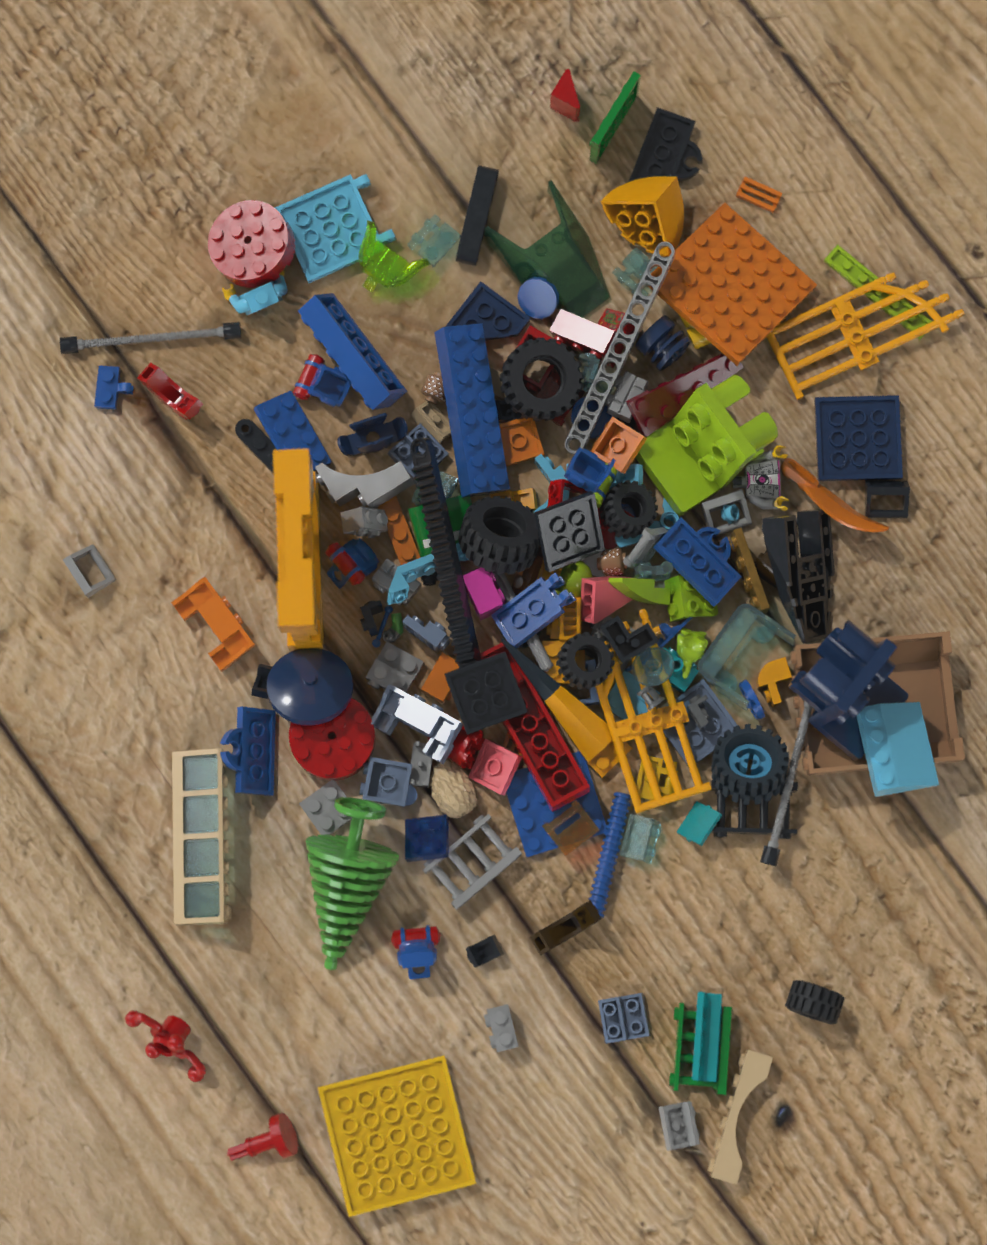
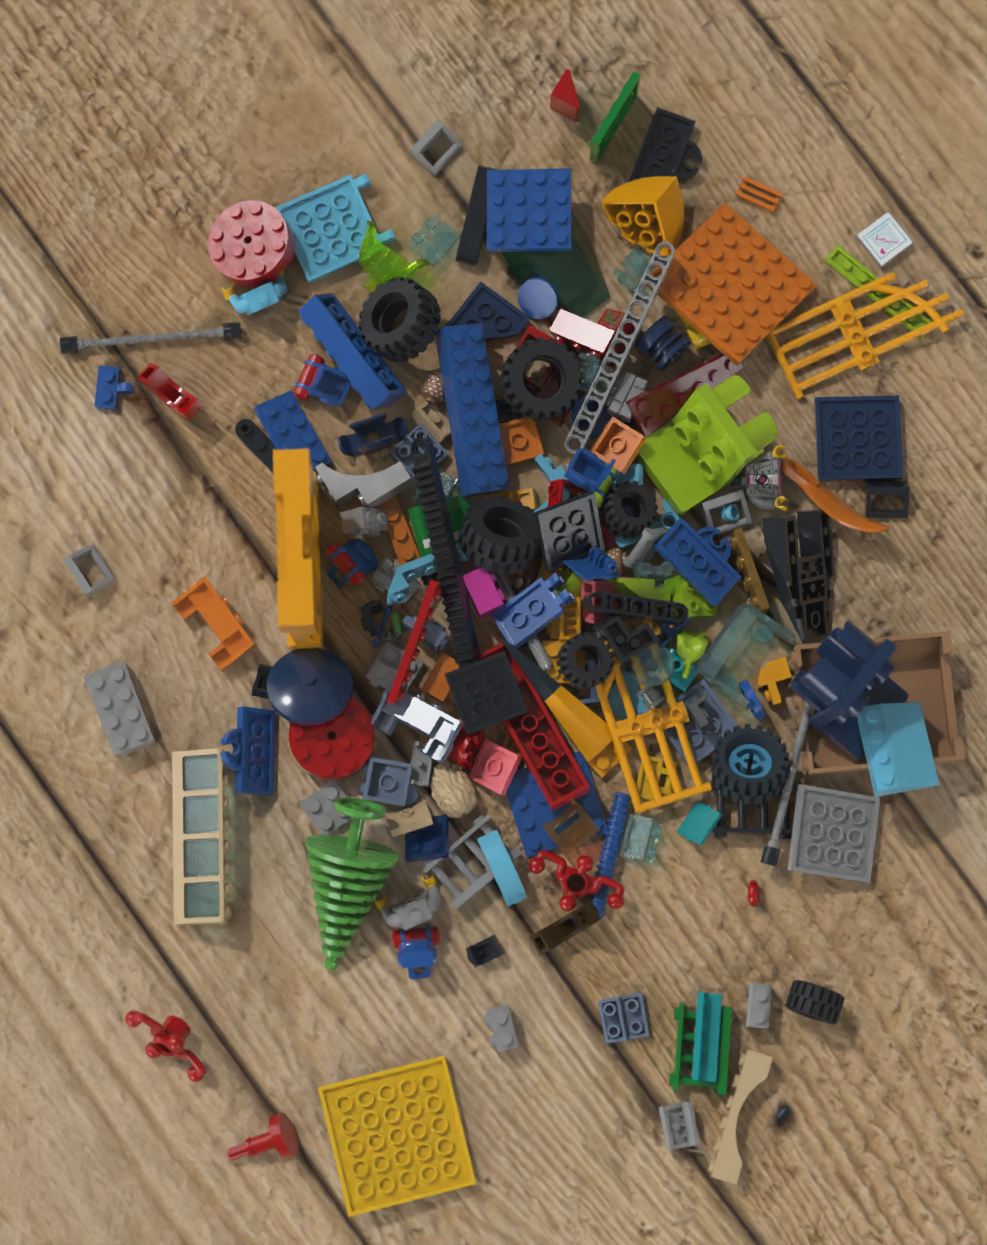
(120, 709): none -> light grey brick
(385, 306): none -> black tyre
(408, 818): none -> tan plate
(412, 910): none -> light grey torso
(418, 634): none -> red plate
(427, 140): none -> light grey tile
(502, 868): none -> medium azure arch
(529, 210): none -> blue plate
(592, 884): none -> red wheel
(595, 567): none -> blue hinge
(644, 605): none -> black beam
(753, 893): none -> red piece
(758, 1005): none -> light grey brick
(833, 833): none -> light grey plate
(884, 239): none -> white tile

